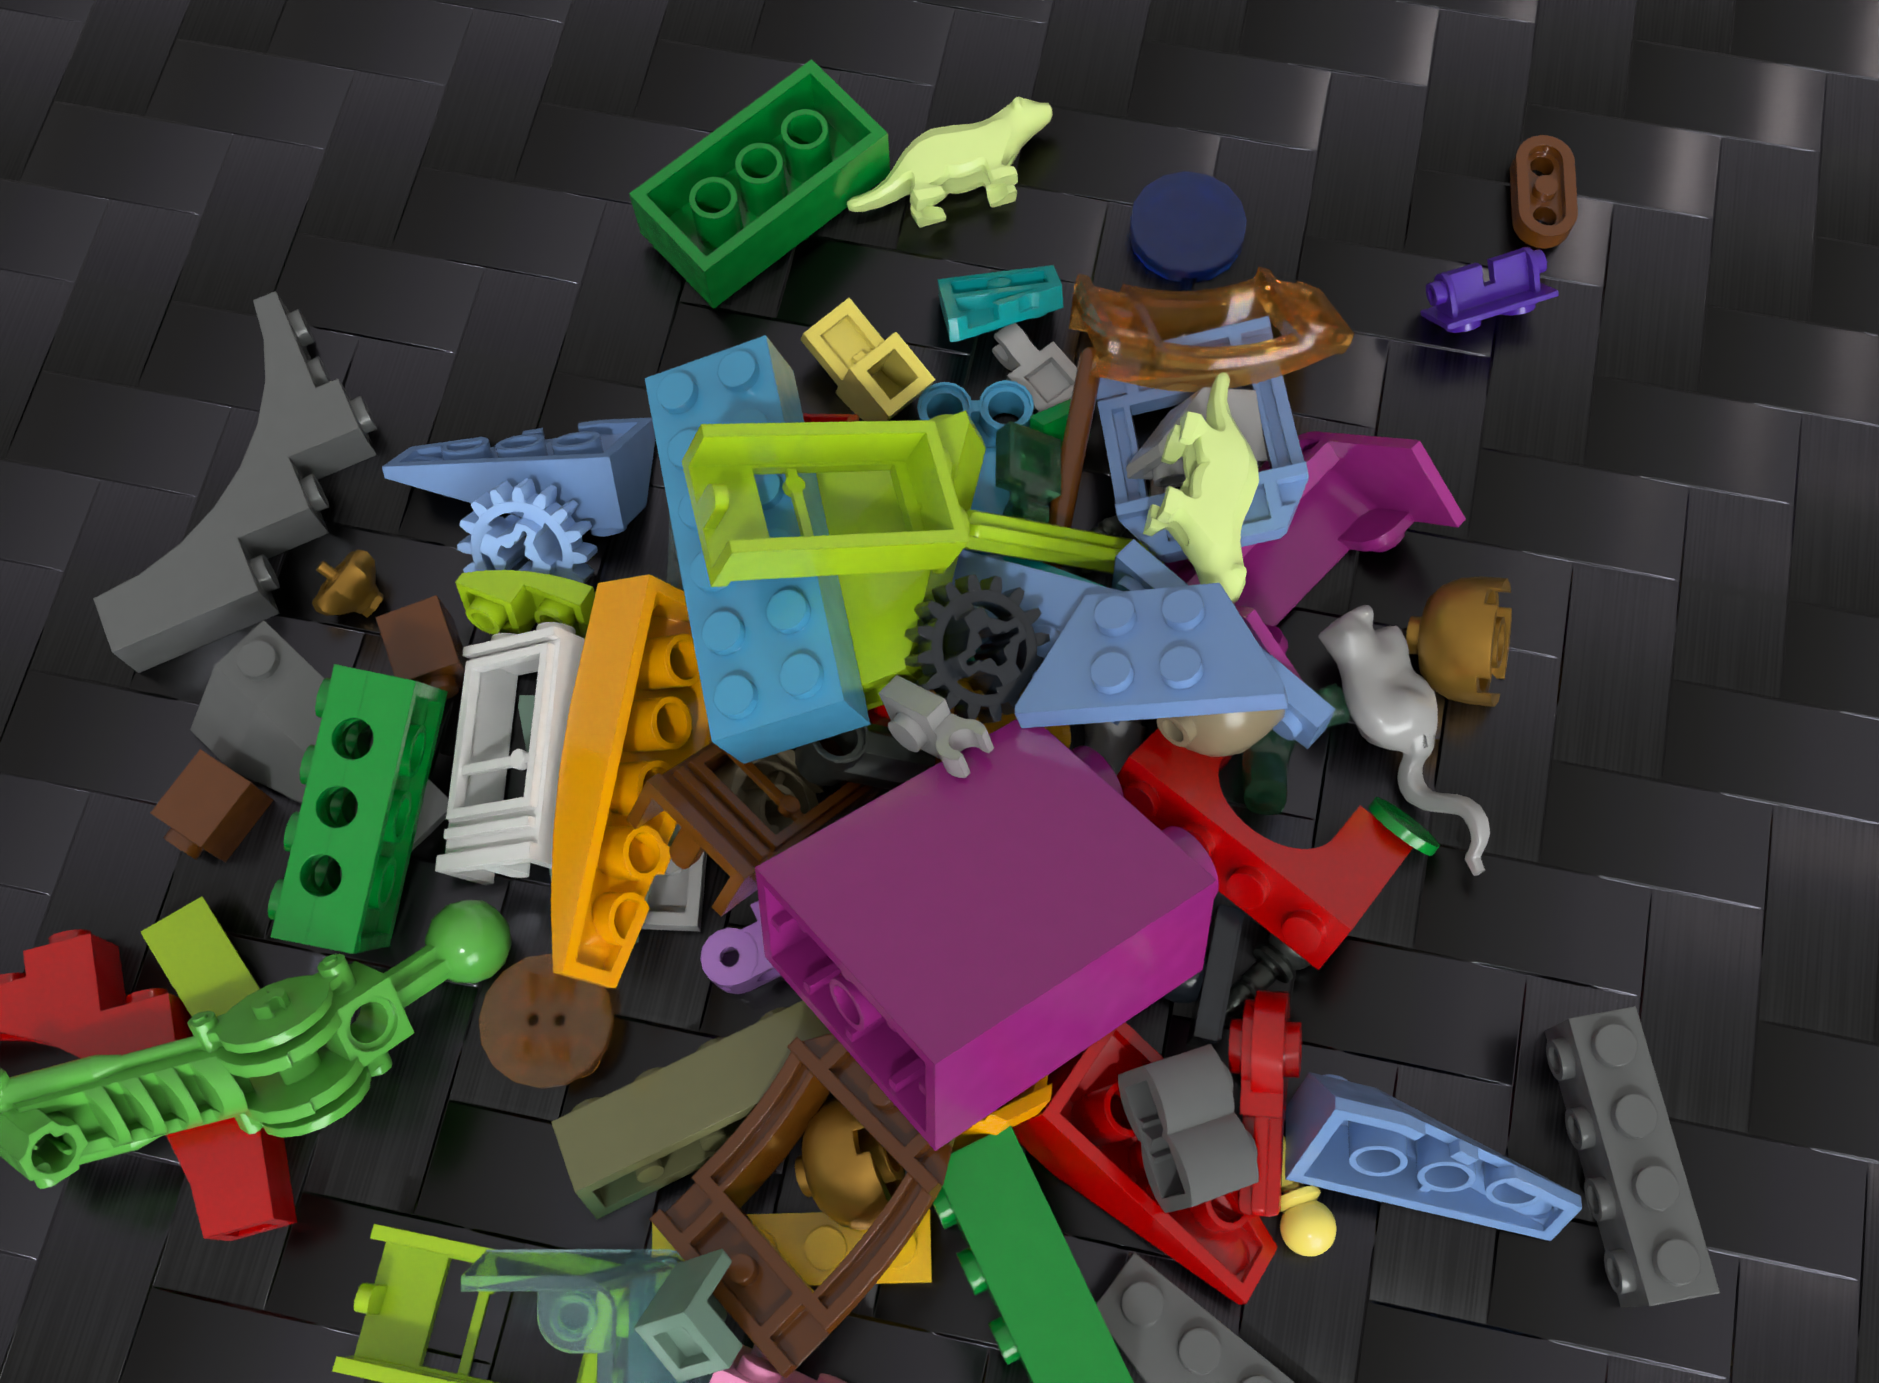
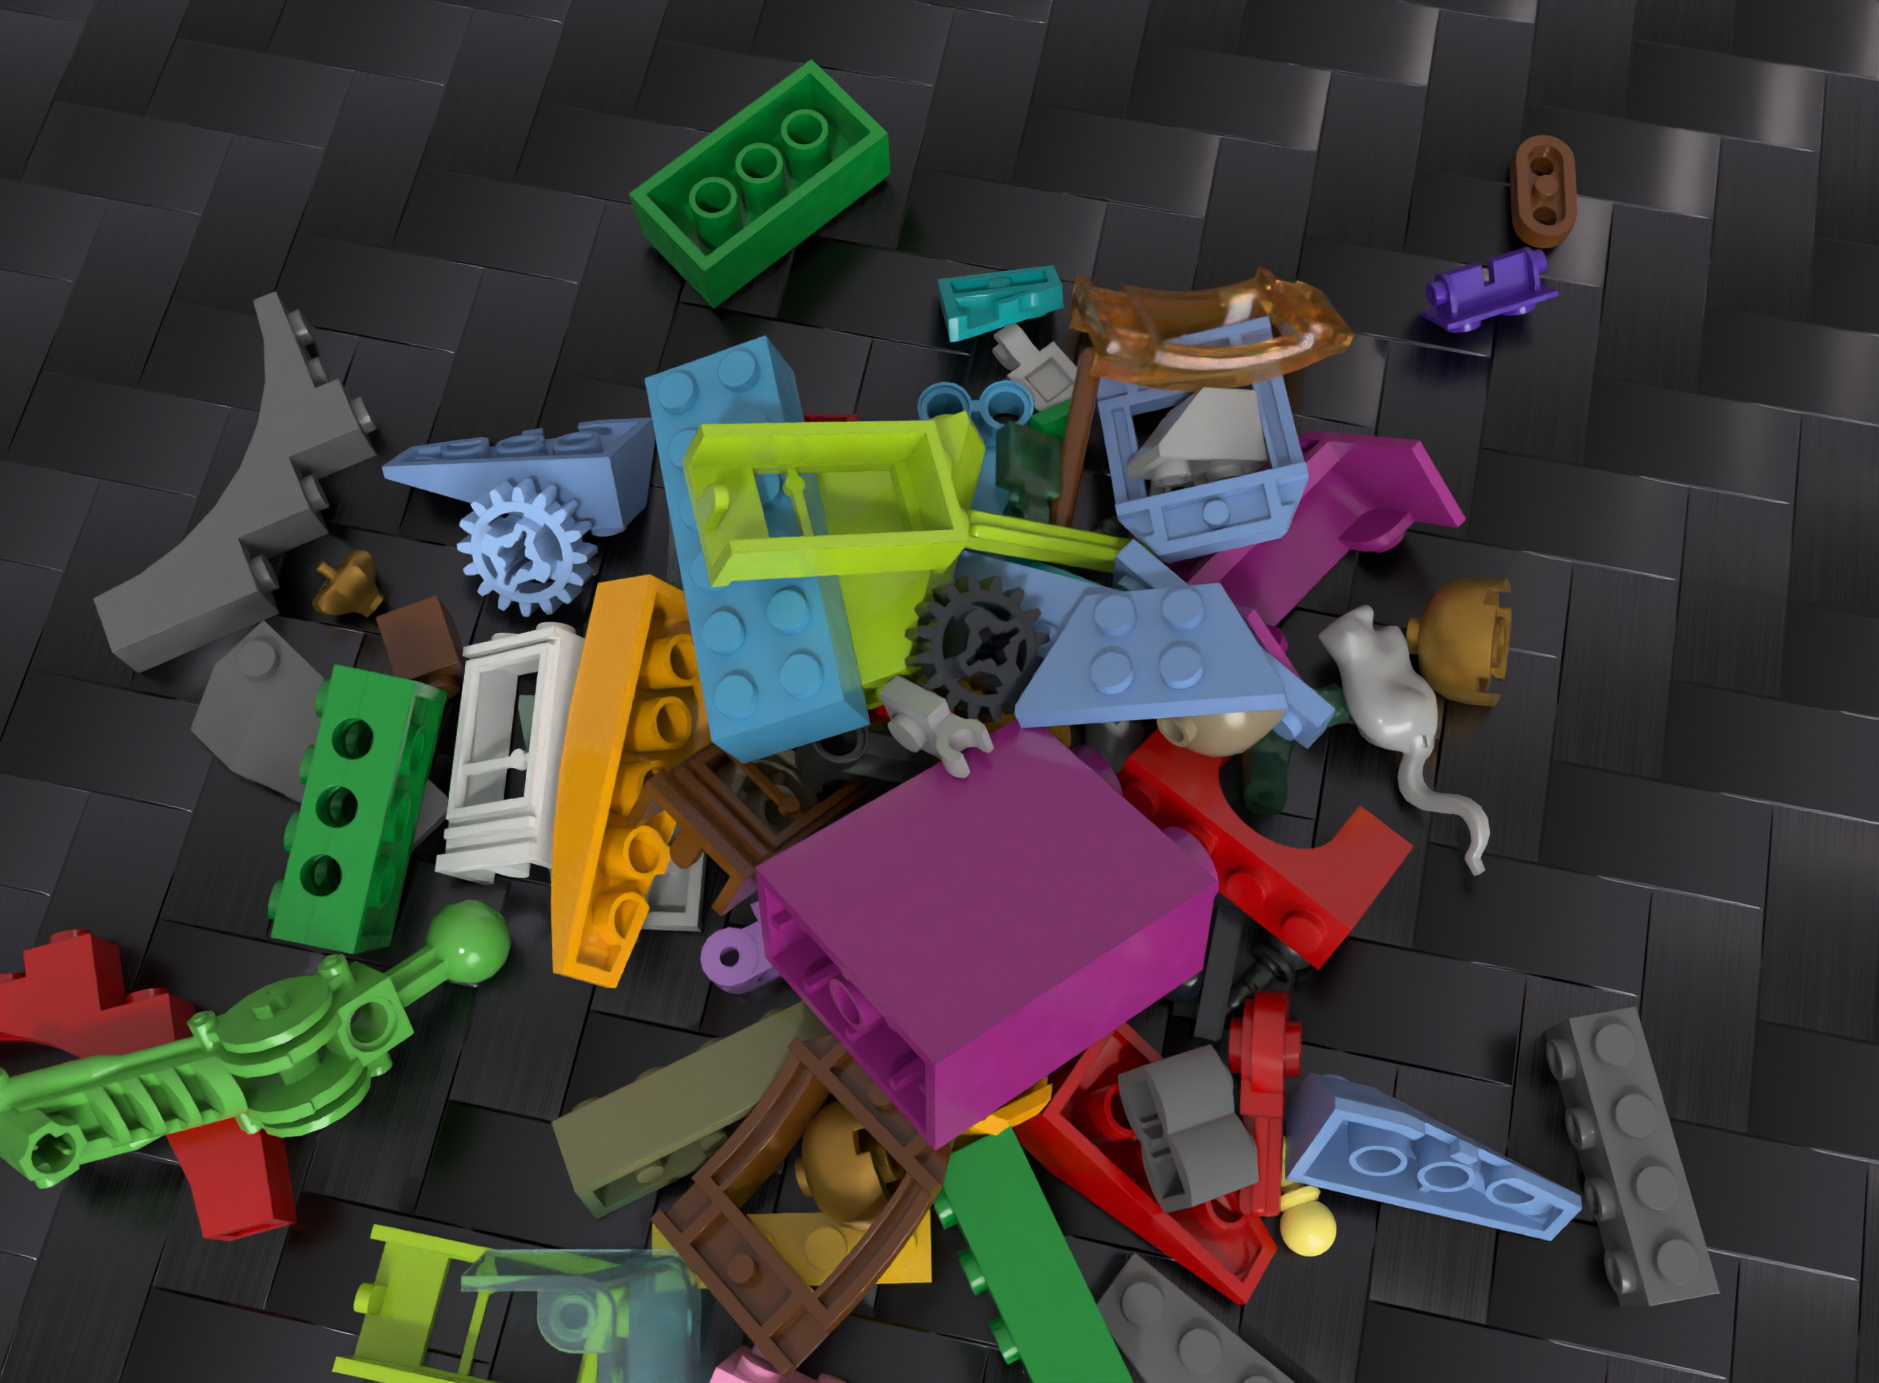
(200, 959): lime slope -> none
(210, 808): reddish brown brick -> none
(518, 599): lime slope -> none
(544, 1053): clear orange plate -> none
(687, 1321): sand green panel -> none
(872, 373): light yellow brick -> none
(958, 161): yellowish green animal -> none
(1187, 226): clear blue tile -> none
(1214, 497): yellowish green animal -> none
(1403, 826): green wheel -> none

